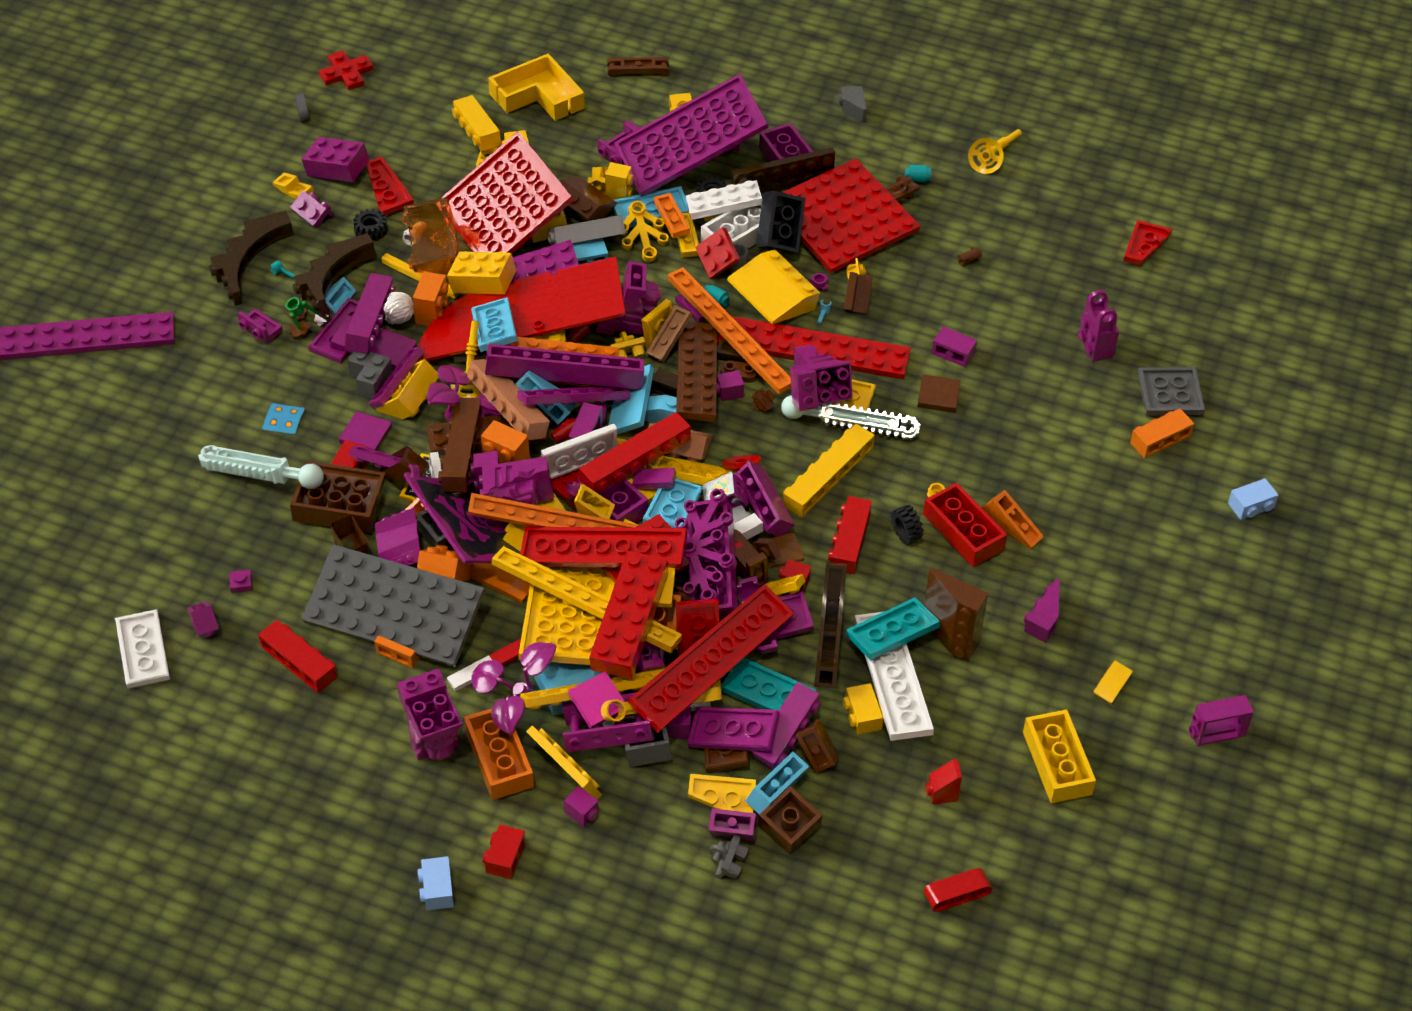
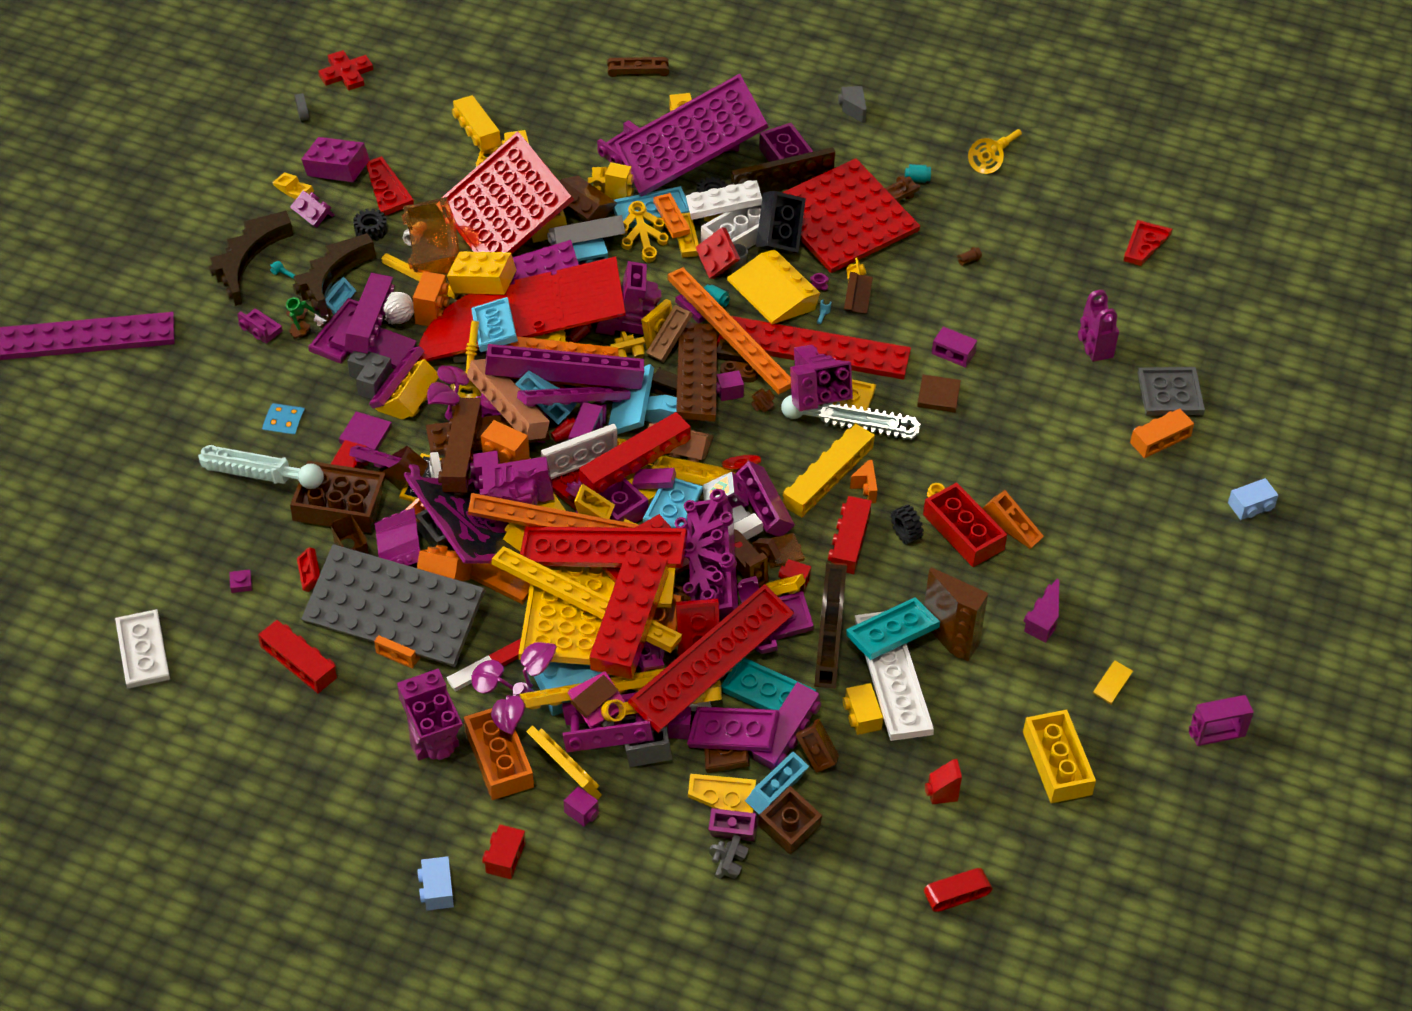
(203, 619): magenta slope -> none
(308, 569): none -> red plate
(537, 81): yellow piece -> none
(594, 696): none -> reddish brown tile
(865, 479): none -> orange slope

